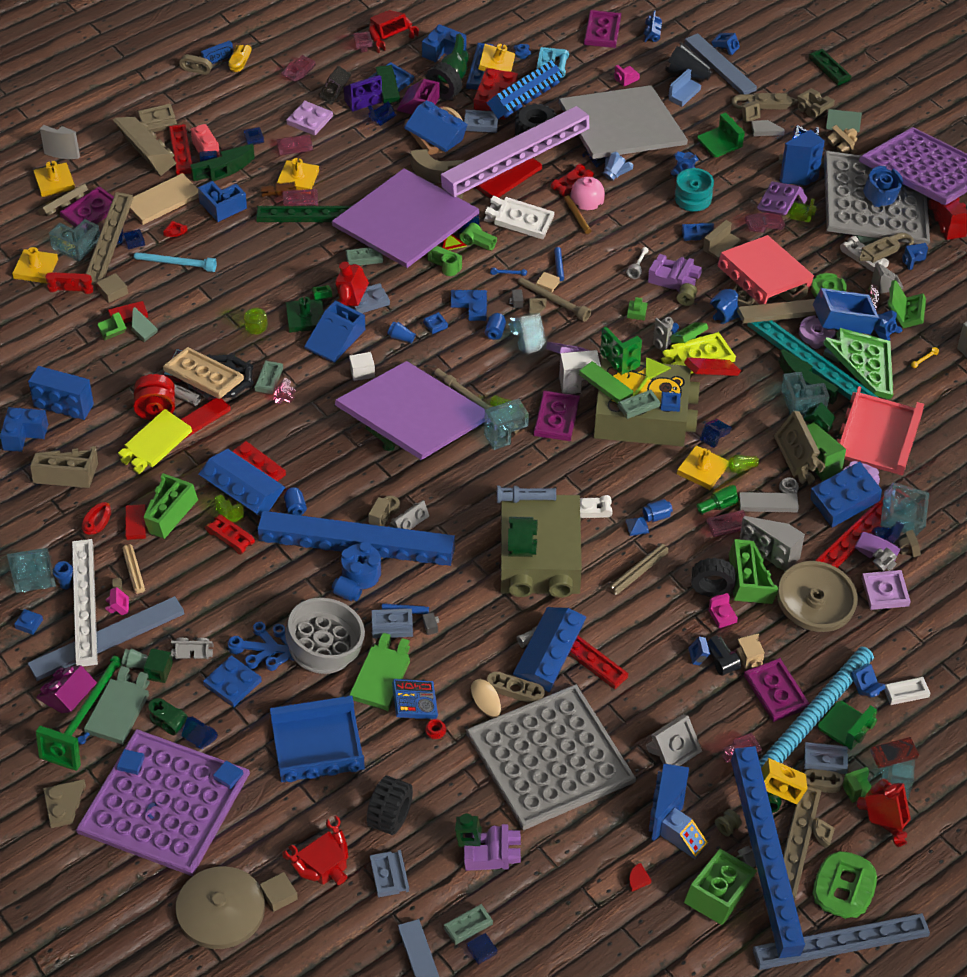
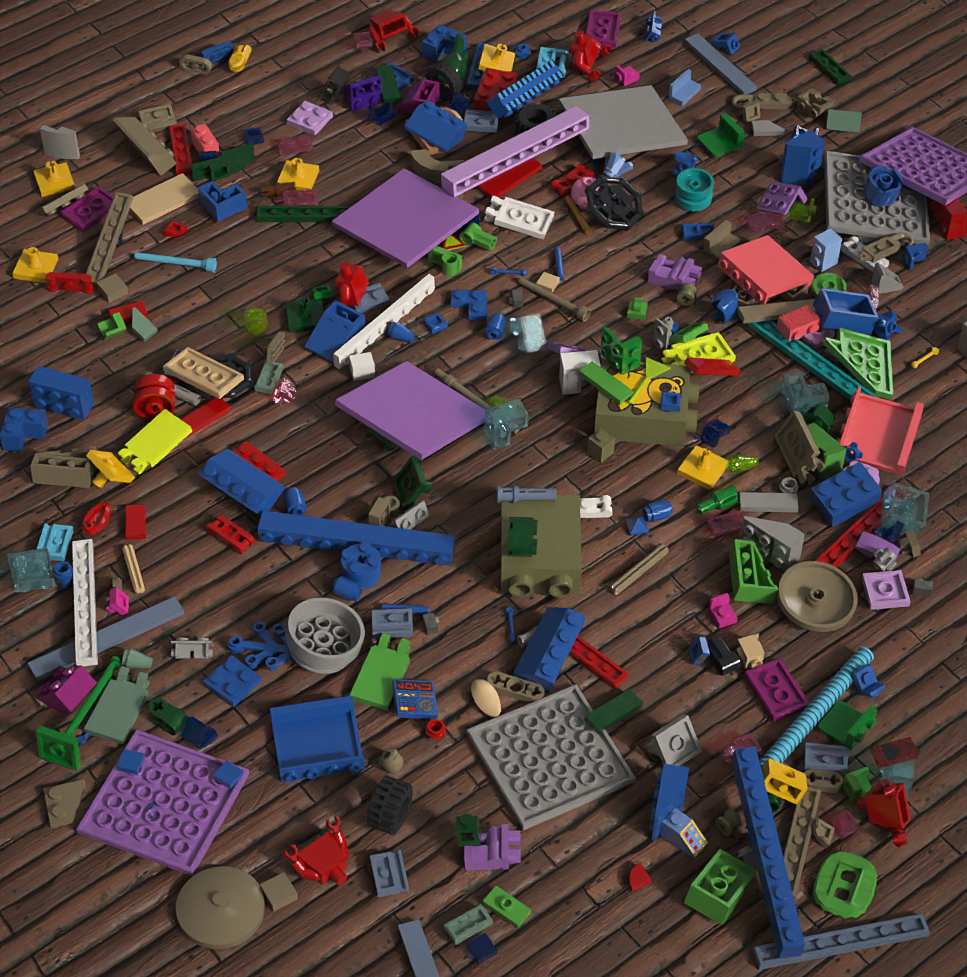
(28, 621): blue plate -> none
(56, 539): none -> medium azure plate
(77, 241): clear light blue brick -> none
(109, 468): none -> yellow tile
(134, 239): clear blue tile -> none
(158, 665): dark green panel -> none
(169, 505): bright green wedge -> none
(226, 509): clear neon green bracket -> none
(276, 347): none -> dark tan tile
(299, 69): clear pink slope -> none
(363, 256): sand green plate -> none
(384, 321): none -> white plate
(391, 760): none -> dark tan piece
(410, 483): none -> dark green tile
(459, 103): none -> clear blue bracket
(506, 906): none -> bright green plate
(510, 611): none -> blue hinge
(537, 305): dark tan tile -> none
(556, 415): magenta tile -> none
(584, 53): none -> red torso
(601, 445): none -> olive brick
(613, 711): none -> dark green tile
(616, 194): none -> black plate
(634, 270): light grey hinge -> none
(638, 404): sand green plate -> none
(683, 59): black cone -> none
(713, 567): black tyre -> none
(790, 364): dark green slope -> none
(798, 323): none -> coral brick
(826, 250): none -> light blue brick
(844, 824): none -> clear pink tile
(846, 138): tan hips -> none
(850, 457): none -> blue plate
(906, 691): white tile -> none
(909, 309): bright green bracket -> none
(923, 587): none -> flat silver piece

